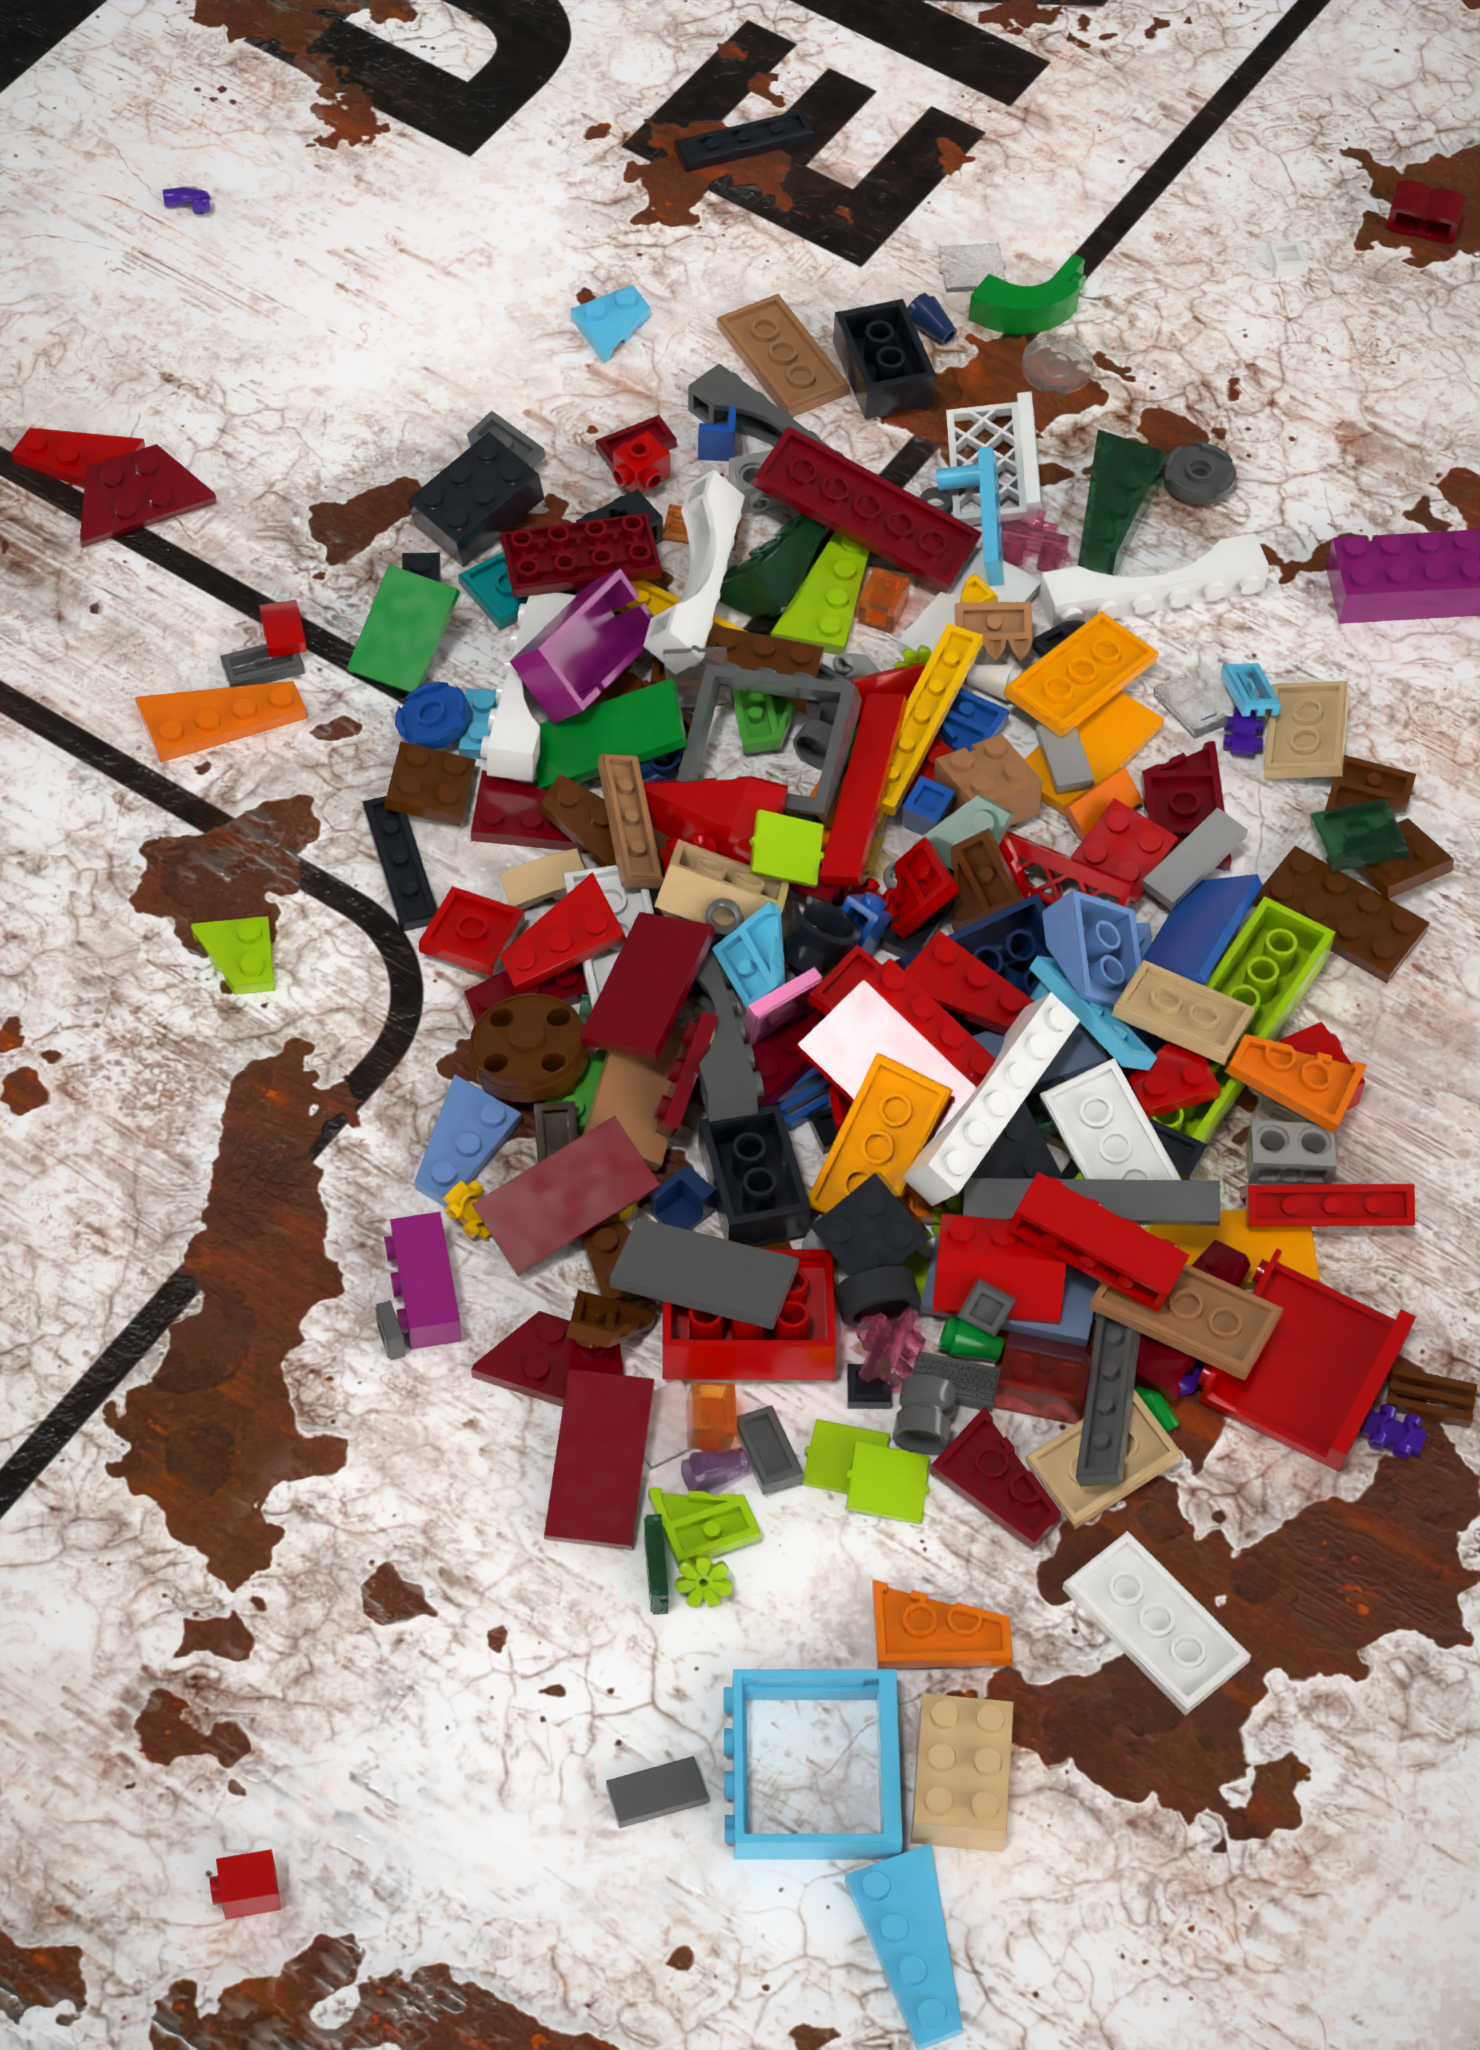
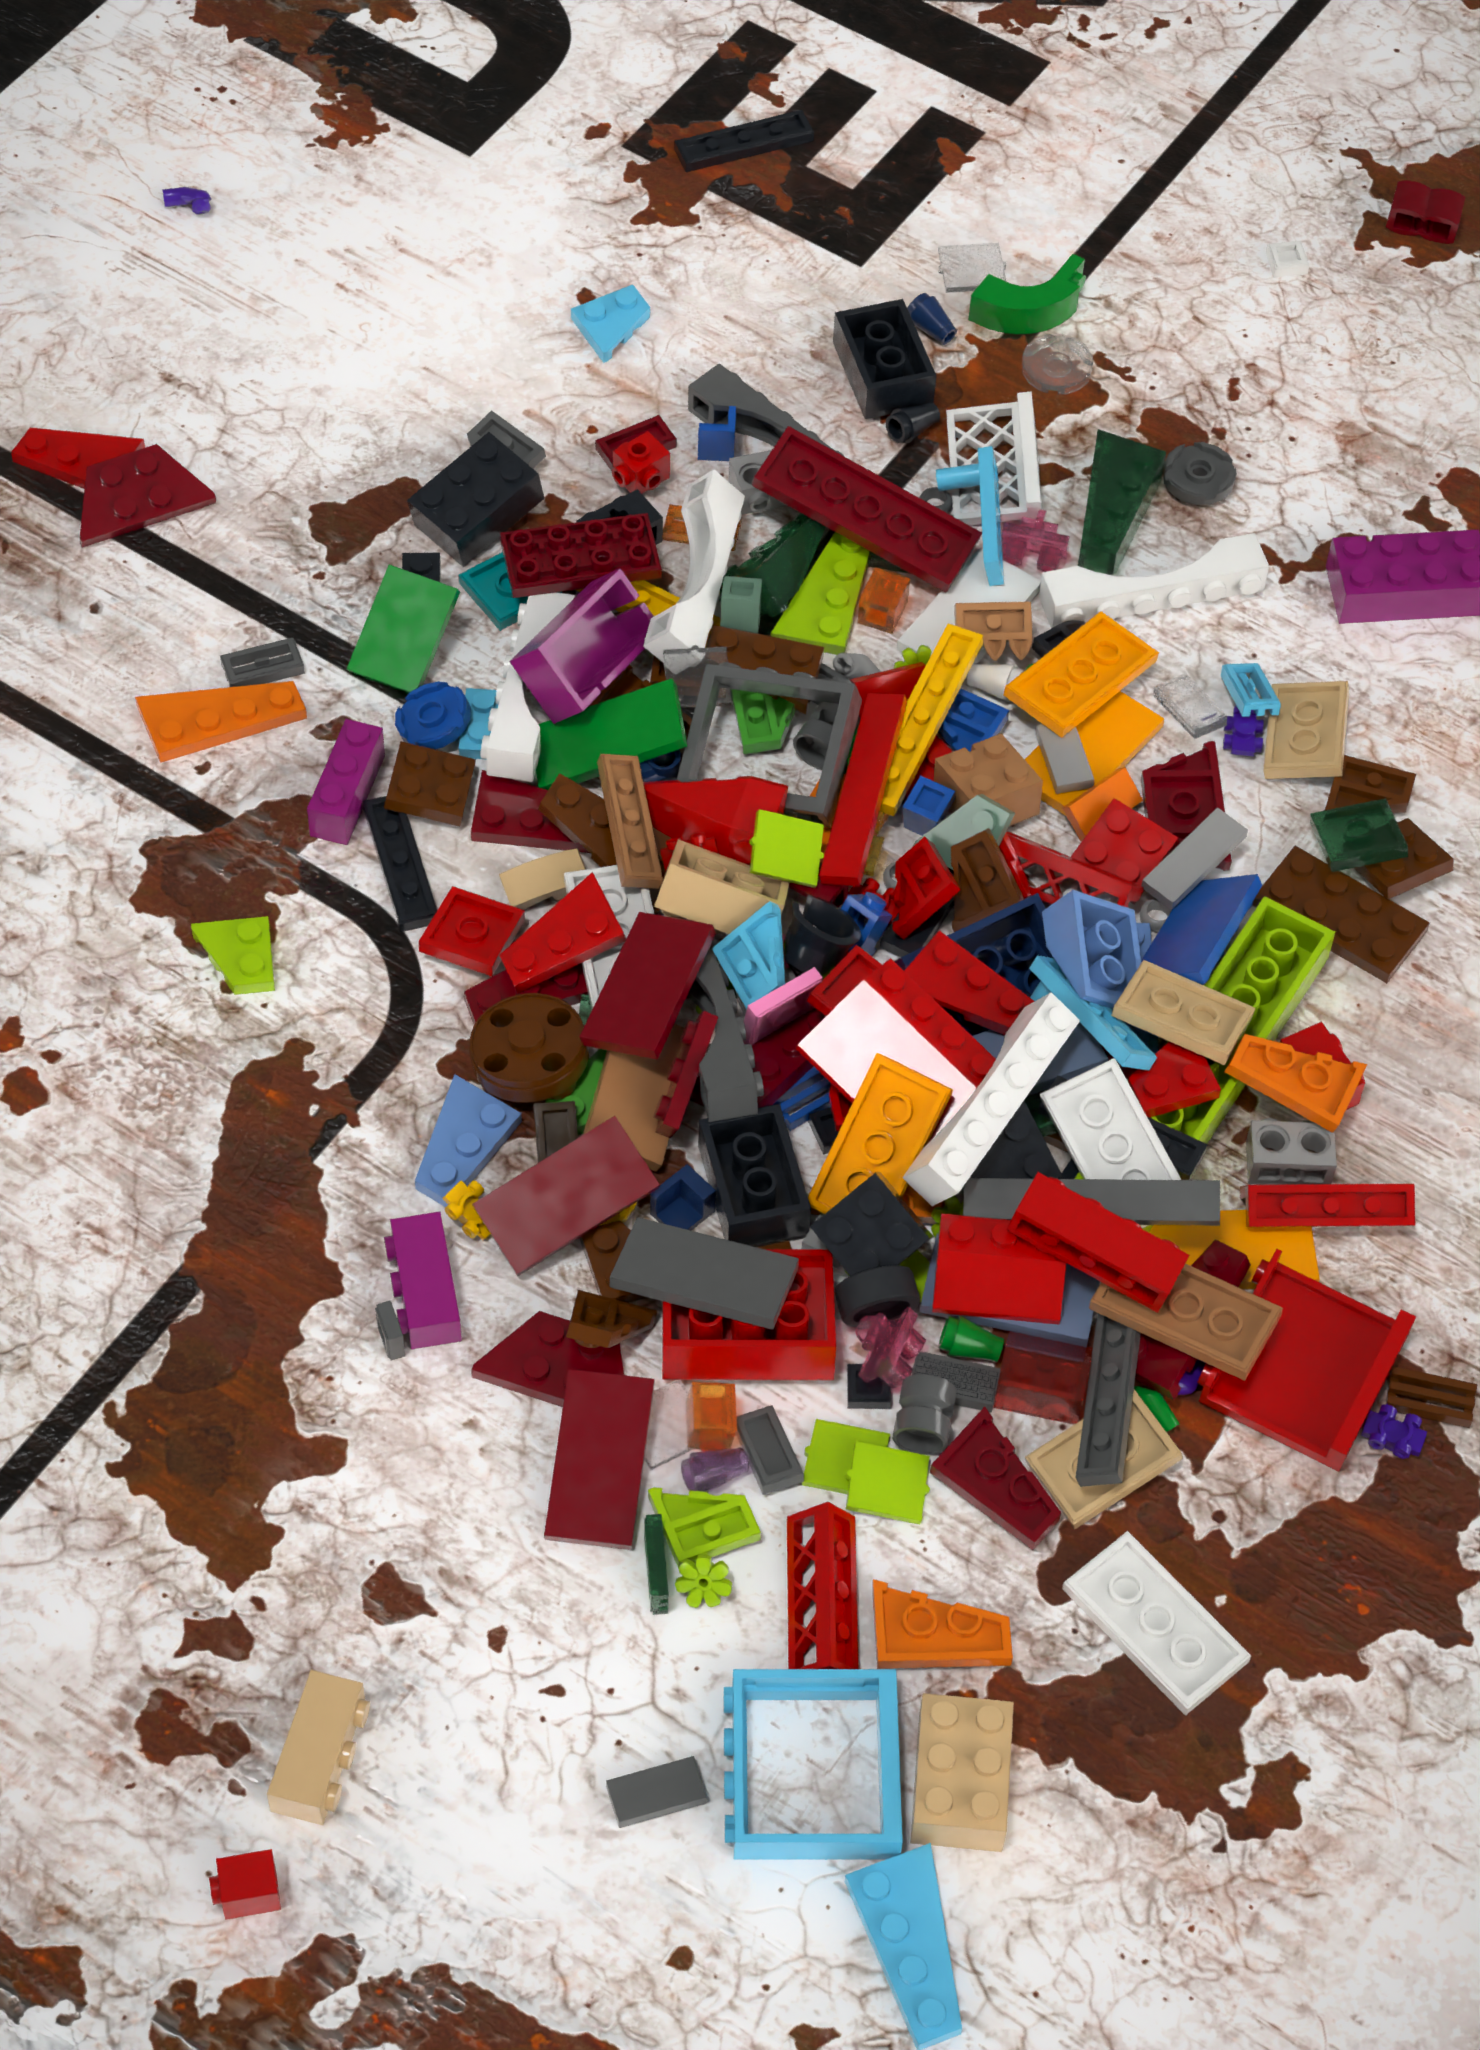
(282, 628): red slope -> none
(318, 1748): none -> tan brick
(346, 782): none -> magenta brick
(724, 903): dark grey piece -> none
(741, 603): none -> sand green panel
(783, 356): medium nougat tile -> none
(831, 1588): none -> red fence
(910, 422): none -> black cone
(977, 591): yellow tile -> none
(986, 1306): dark grey tile -> none
(1150, 905): none -> light grey piece

